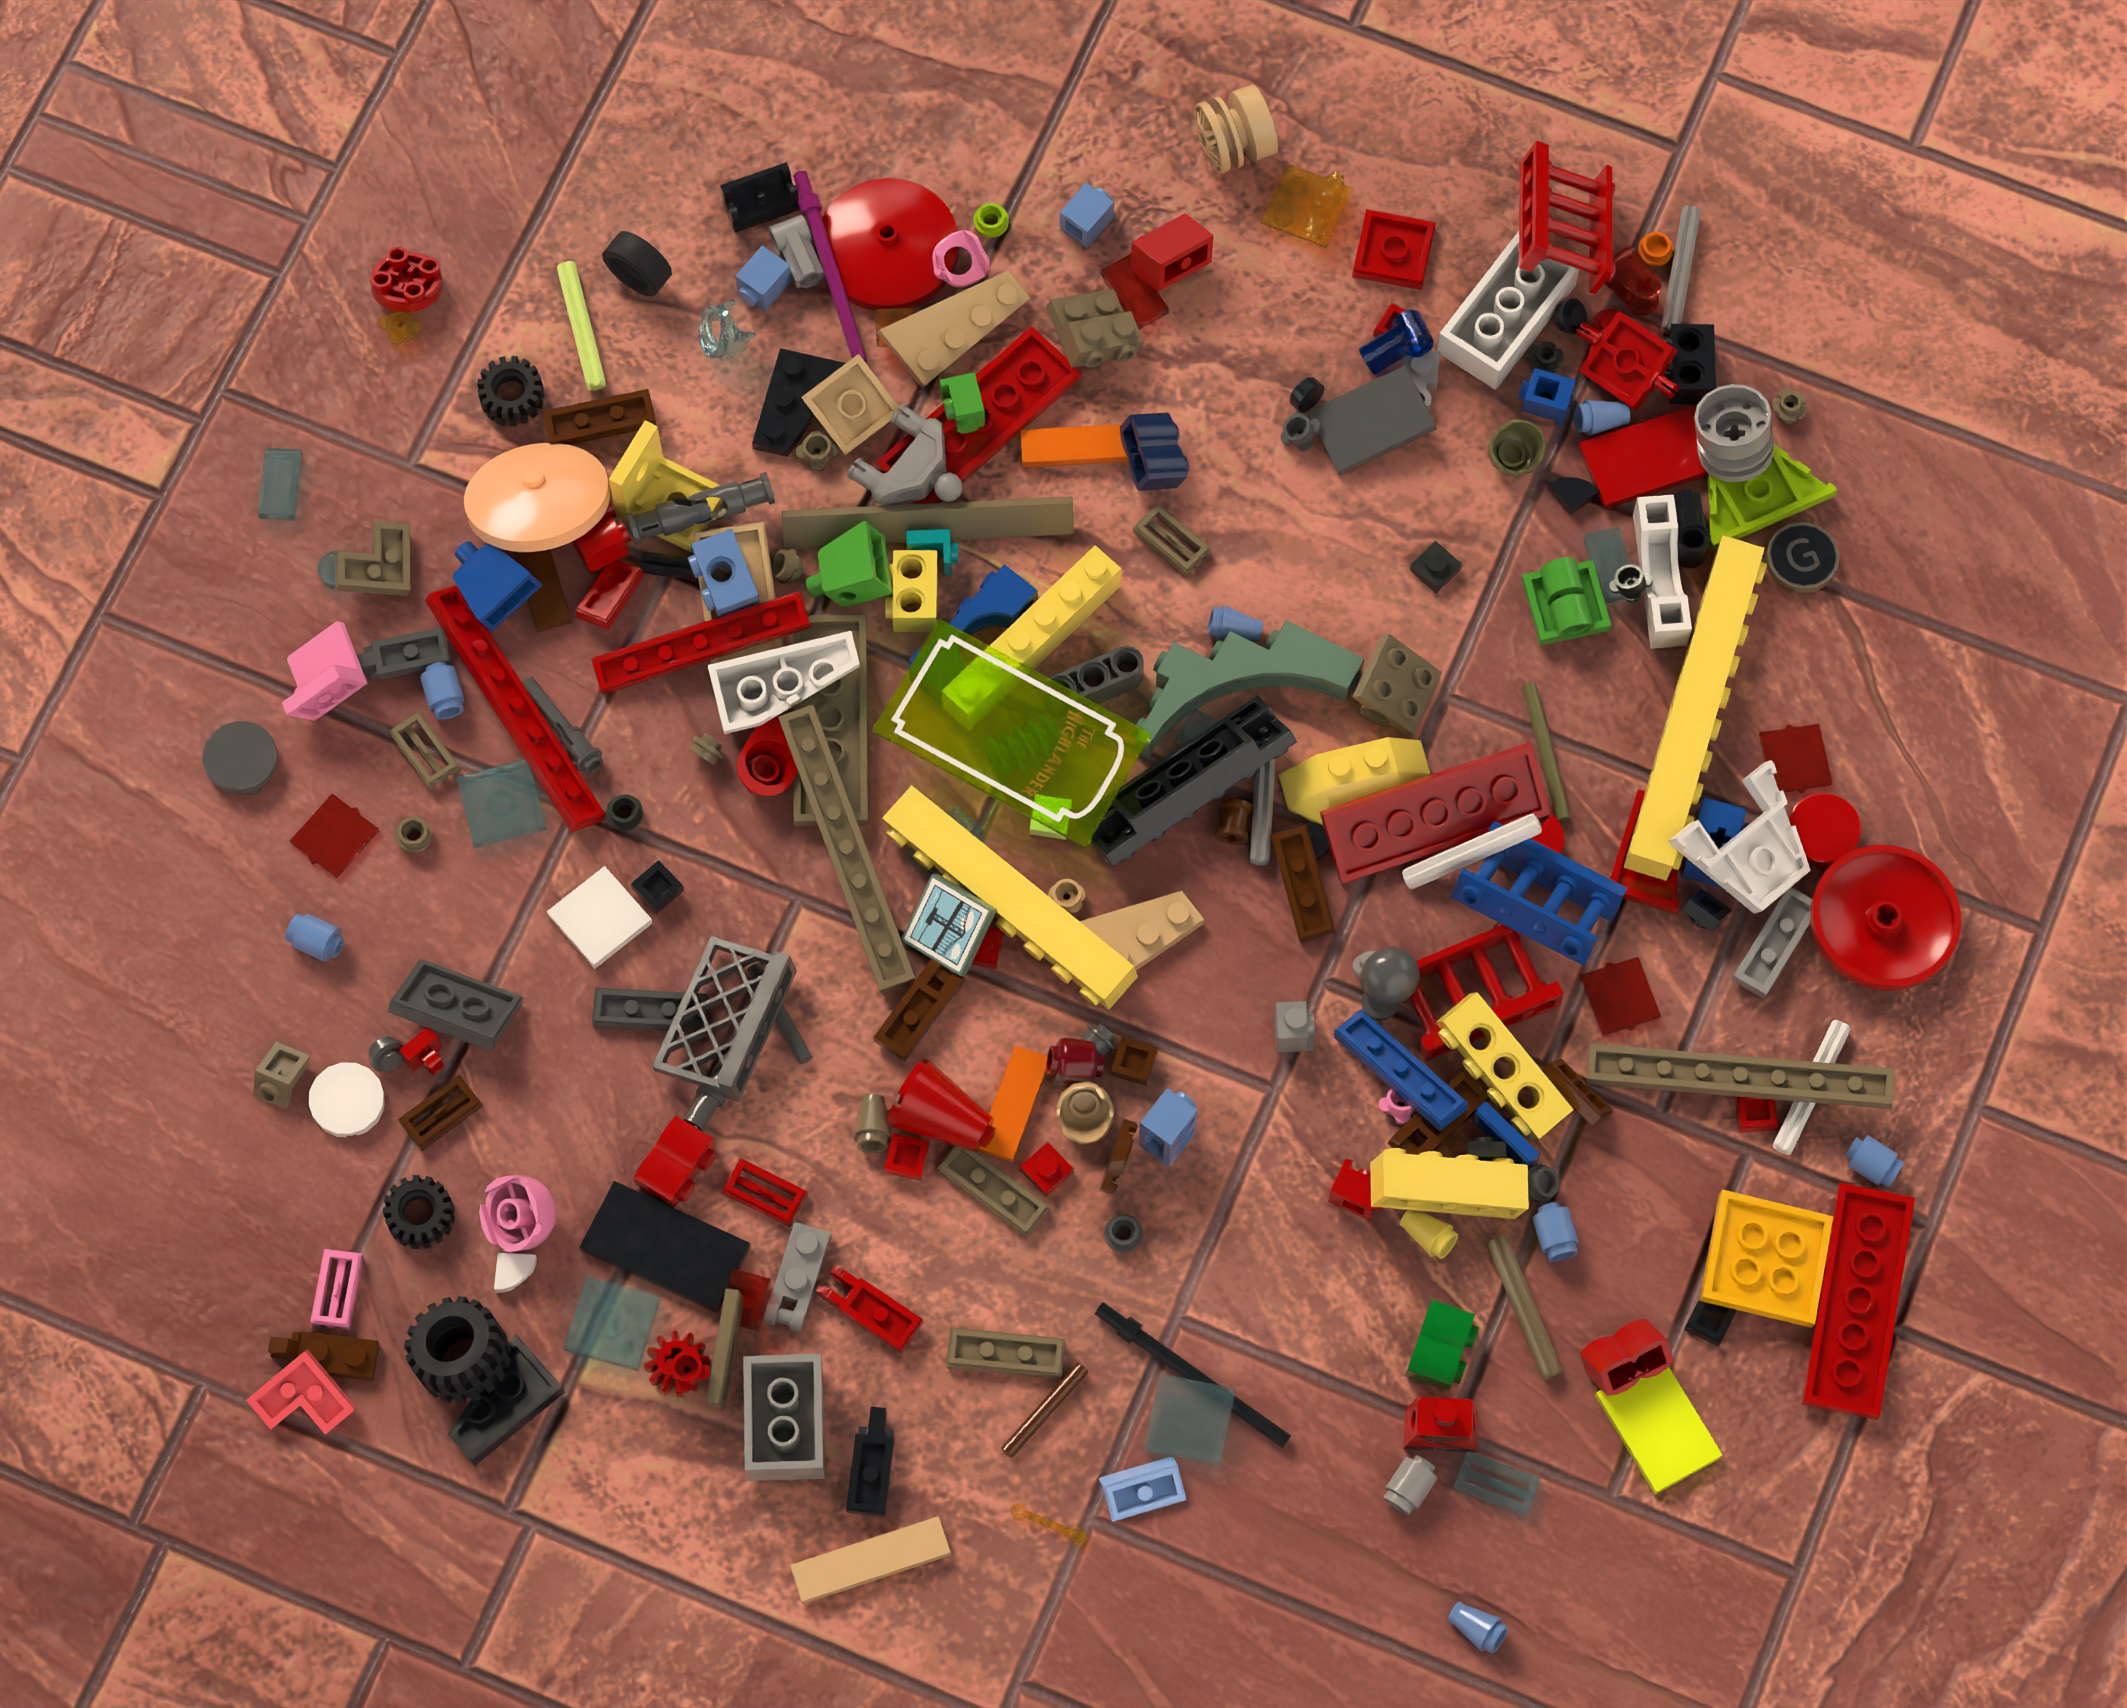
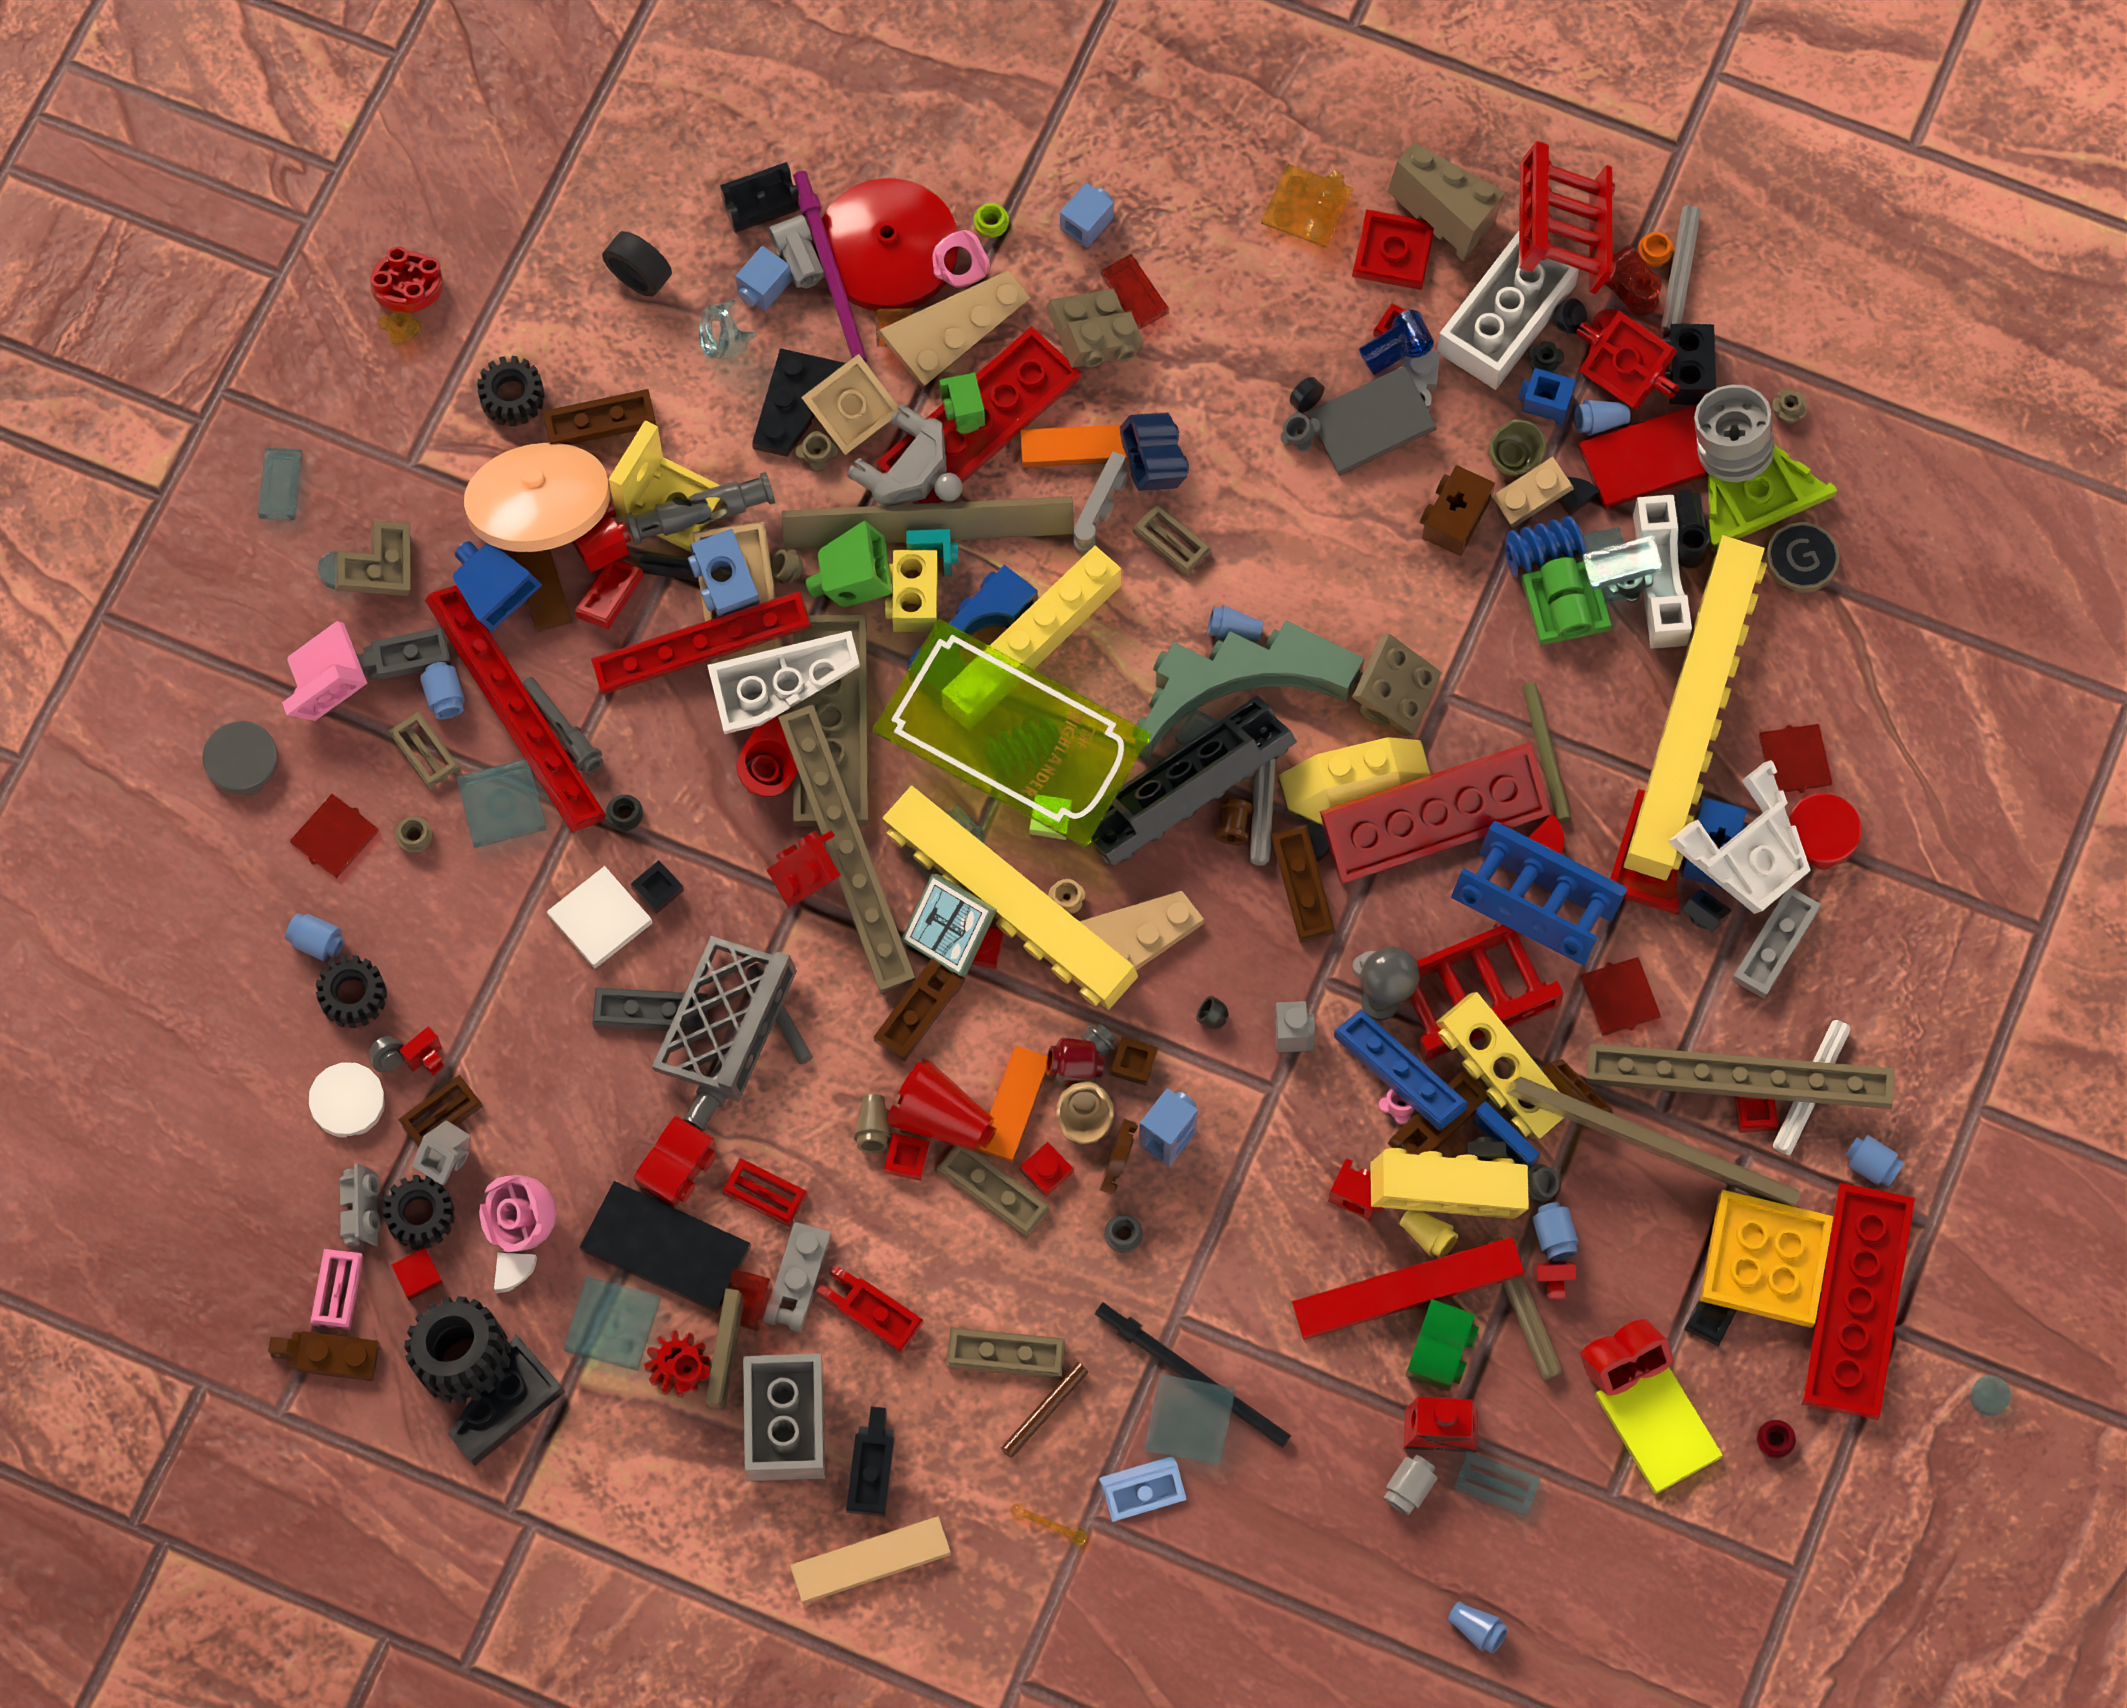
(279, 1074): dark tan bracket -> none
(303, 1385): coral plate -> none
(344, 971): none -> black tyre
(360, 1189): none -> light grey hinge
(416, 1274): none -> red tile
(442, 1152): none -> light grey brick
(455, 1004): dark grey tile -> none
(581, 326): yellowish green axle -> none
(707, 748): dark tan plate -> none
(803, 869): none -> red bracket
(1099, 503): none -> light grey plate
(1105, 669): dark grey beam -> none
(1171, 252): red brick -> none
(1212, 1013): none -> pearl dark grey hinge
(1229, 131): tan wheel -> none
(1408, 1288): none -> red tile
(1435, 566): pearl dark grey plate -> none
(1446, 197): none -> dark tan wedge
(1471, 496): none -> reddish brown brick
(1472, 851): white axle -> none
(1532, 492): none -> tan plate
(1543, 543): none -> blue piece
(1554, 1274): none -> red tile
(1622, 562): none -> clear light blue tile
(1653, 1142): none -> dark tan tile
(1779, 1428): none -> dark red plate
(1885, 917): red dish -> none
(1990, 1395): none -> clear light blue tile

